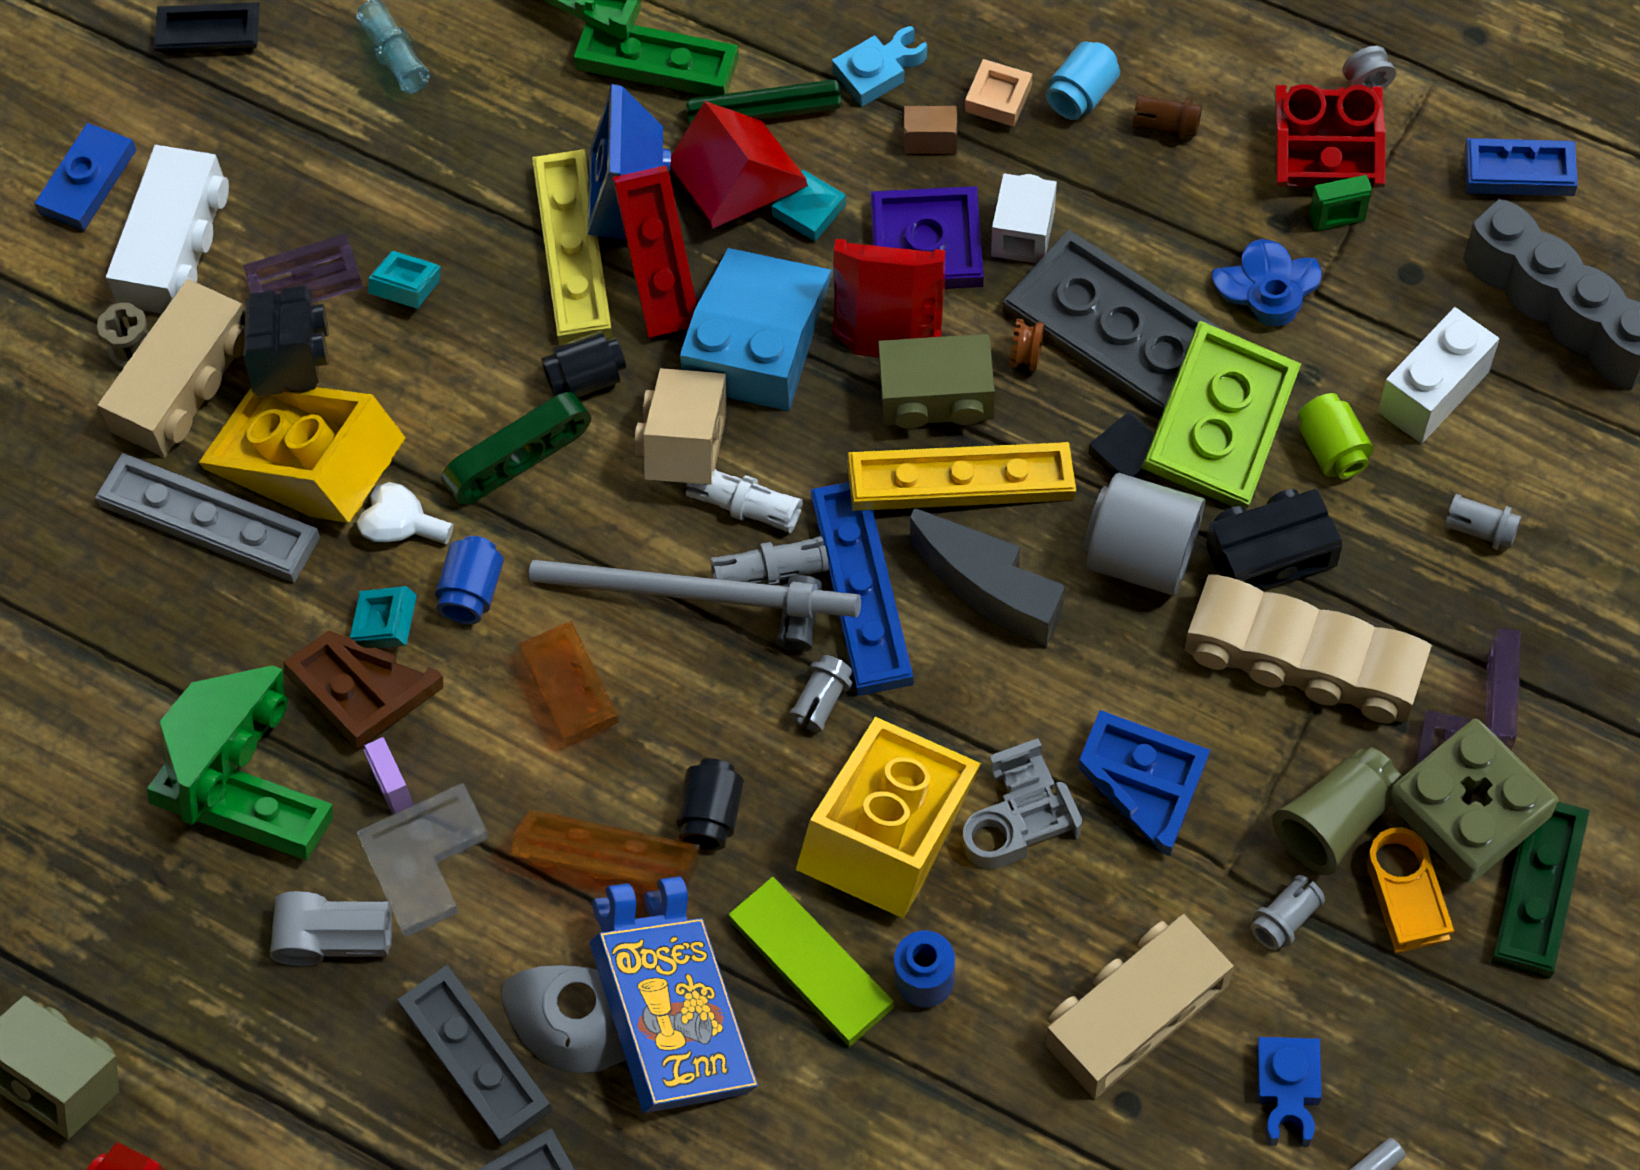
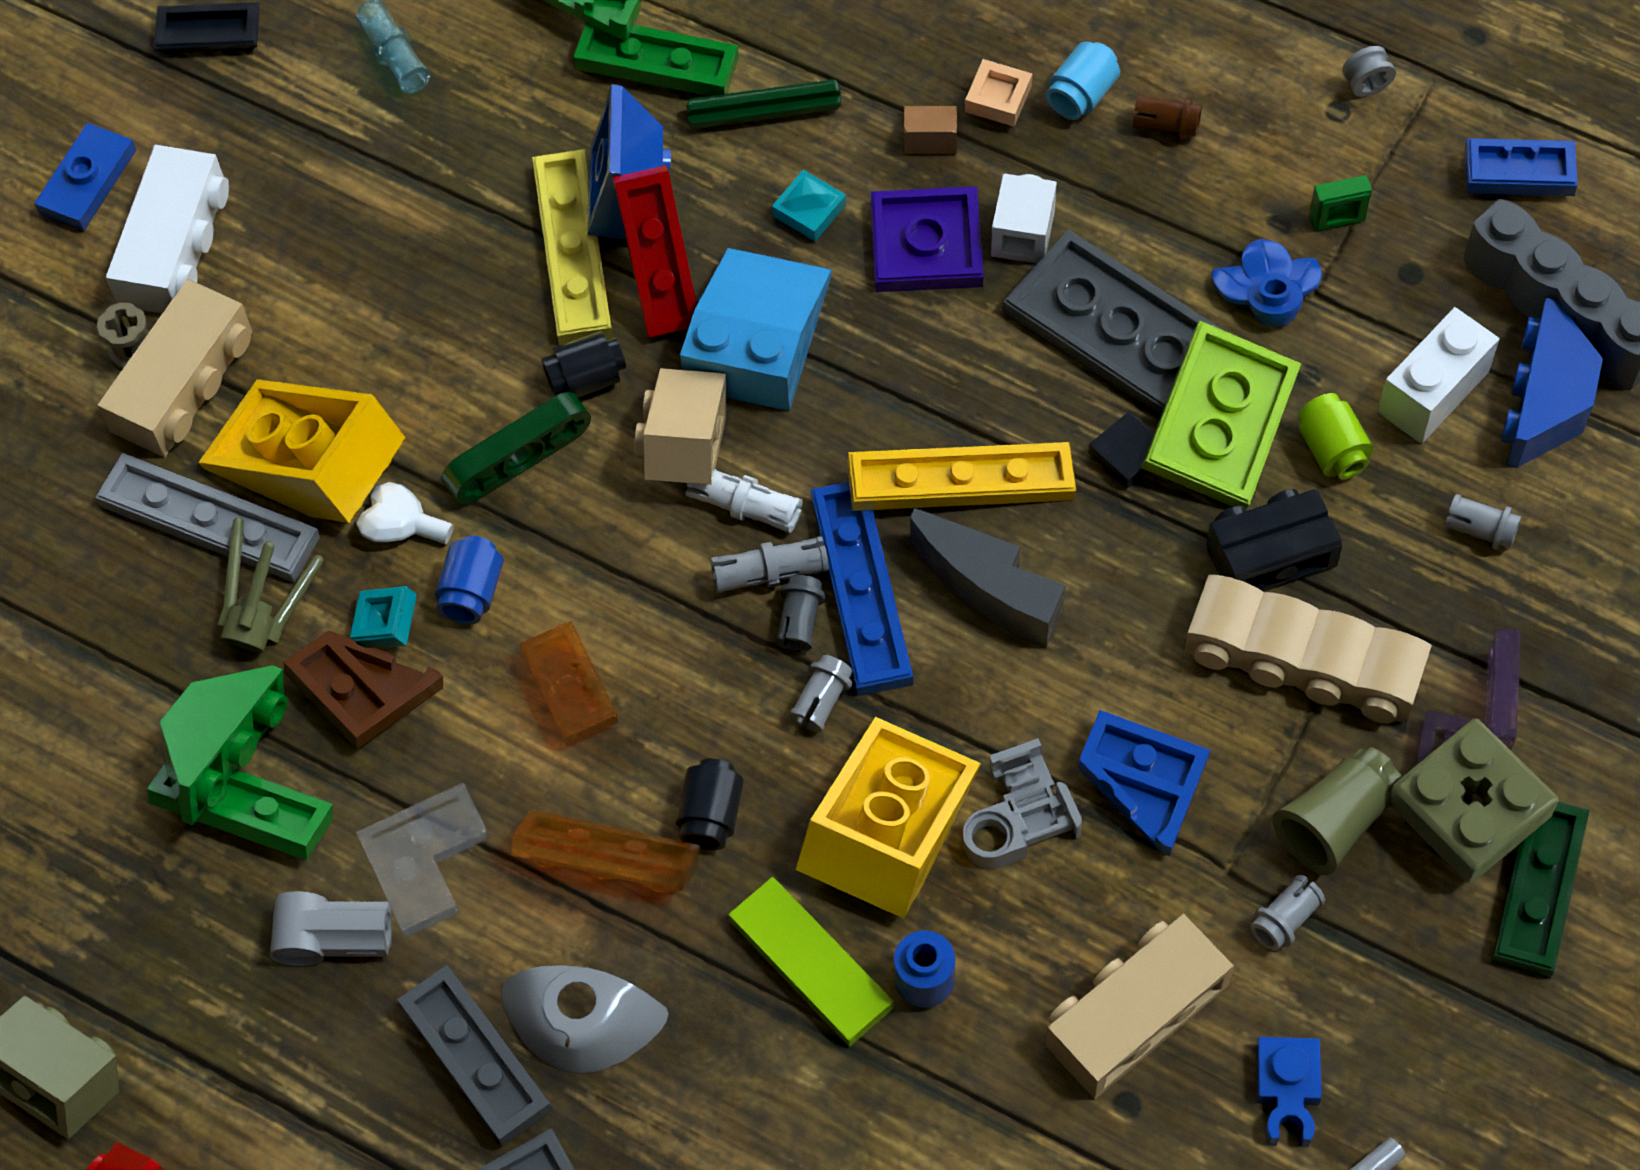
(250, 621): none -> olive plant
(284, 340): black brick -> none
(323, 281): clear purple tile -> none
(388, 775): lavender tile -> none
(404, 279): teal tile -> none
(668, 999): tile -> none
(732, 165): red slope -> none
(798, 599): light grey bar -> none
(877, 68): medium azure plate -> none
(886, 295): red slope -> none
(936, 380): olive brick -> none
(1028, 345): dark orange bush -> none
(1143, 533): light grey piece -> none
(1329, 135): red slope -> none
(1409, 904): light orange piece -> none
(1553, 387): none -> blue slope

